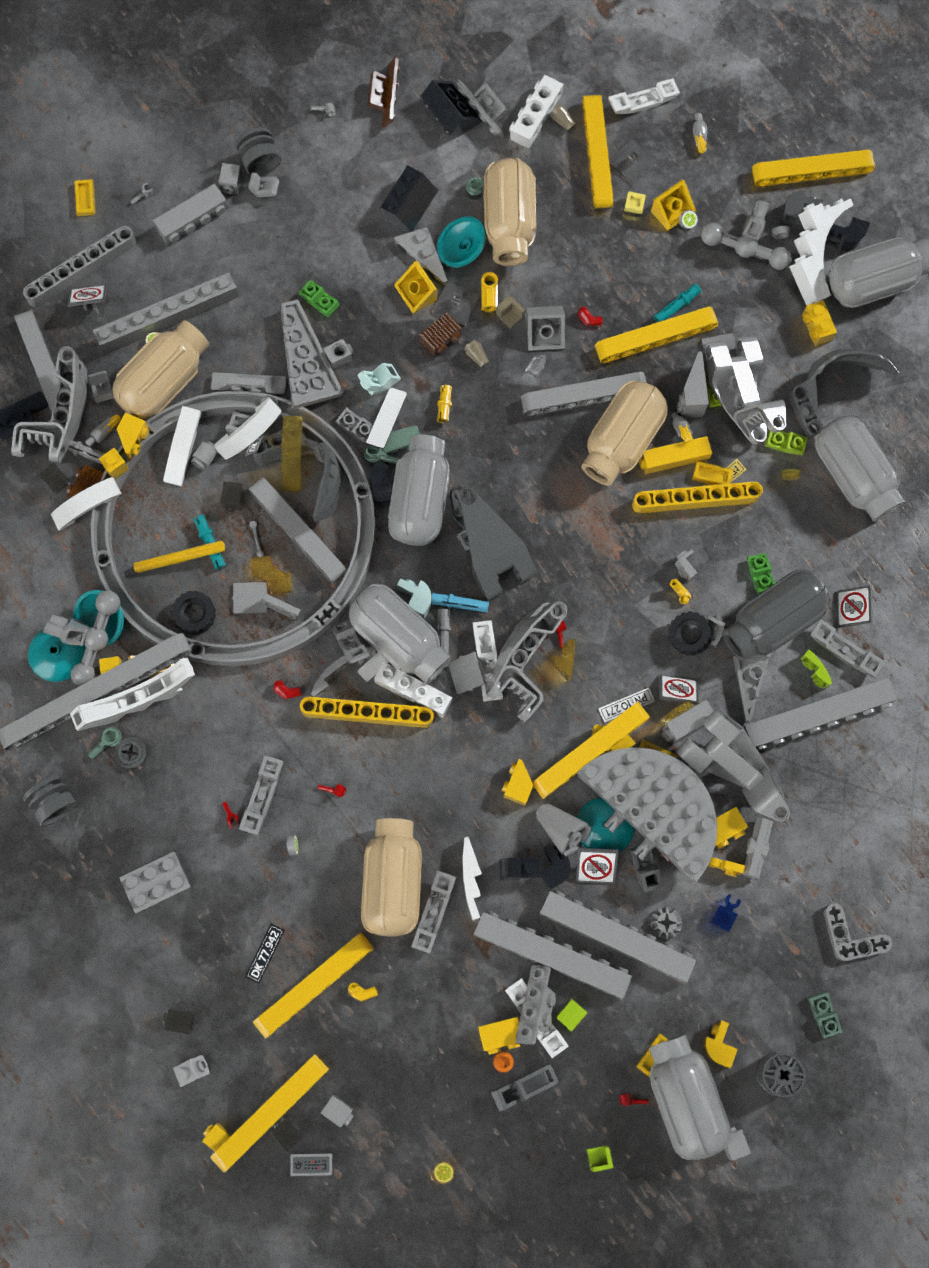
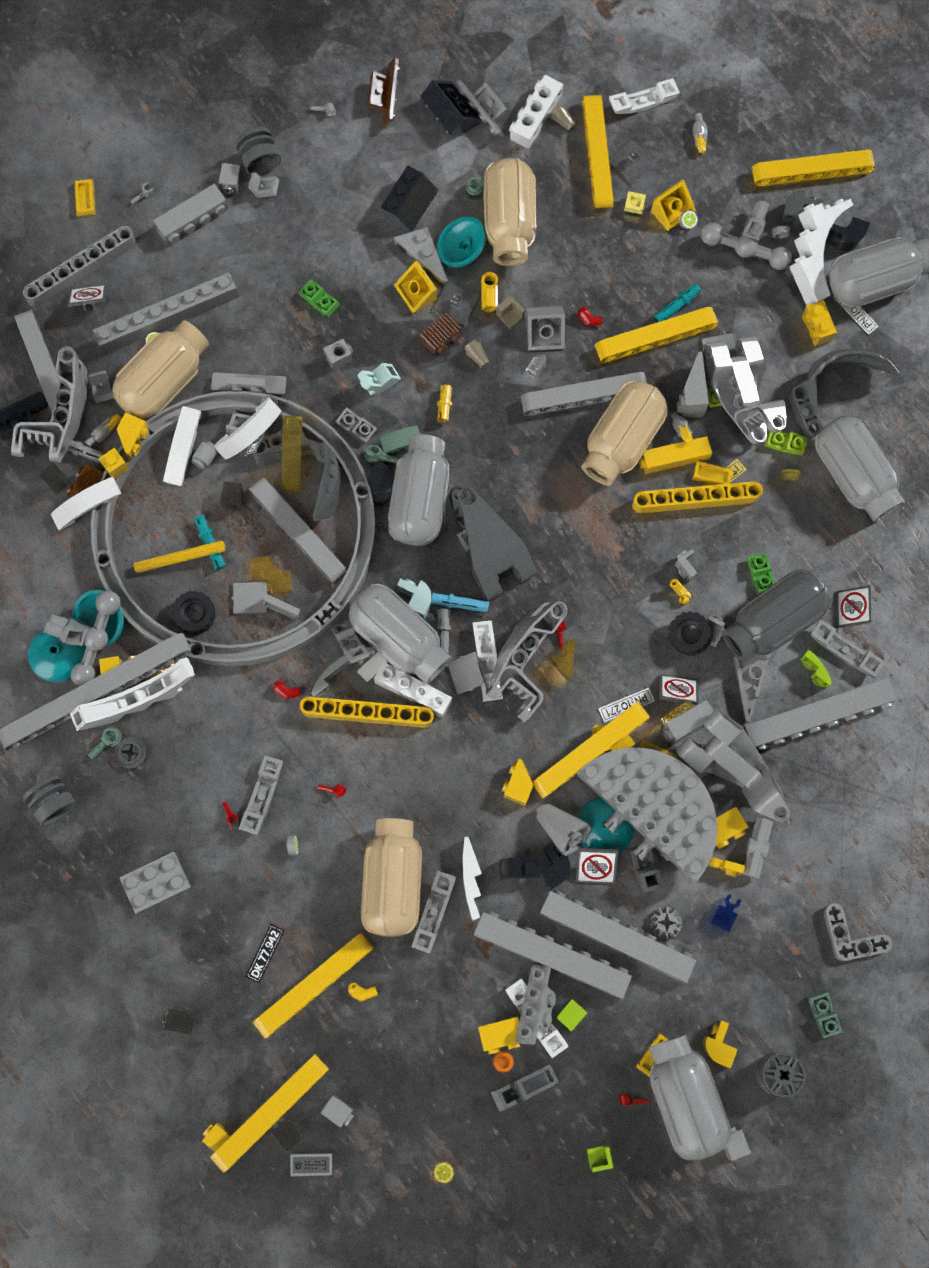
(191, 1070): light grey bracket -> none
(253, 525): light grey hinge -> none
(308, 368): light grey wing -> none
(386, 417): white sticker -> none
(861, 318): none -> white sticker

